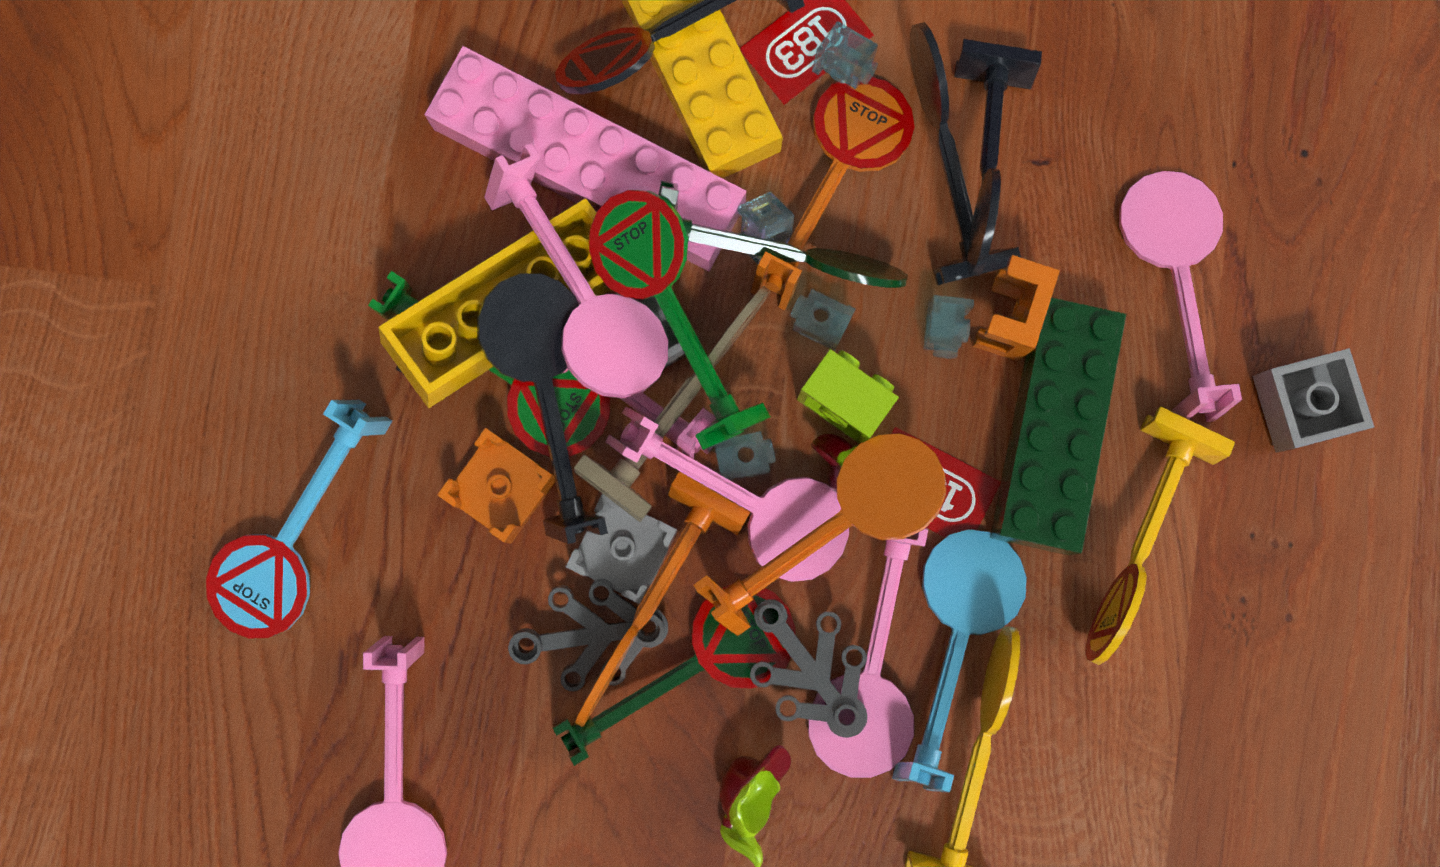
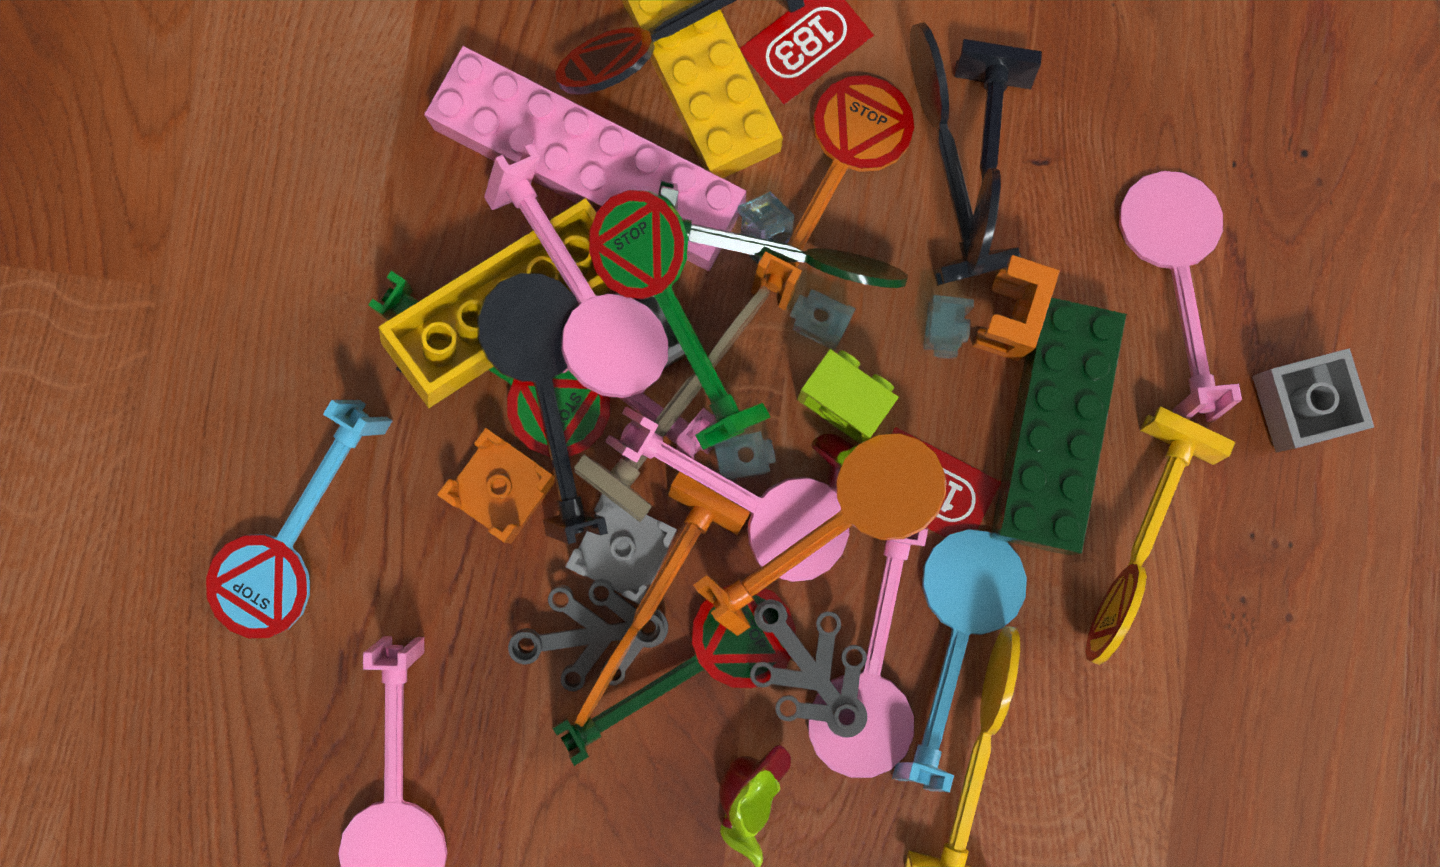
(846, 56): clear light blue brick -> none

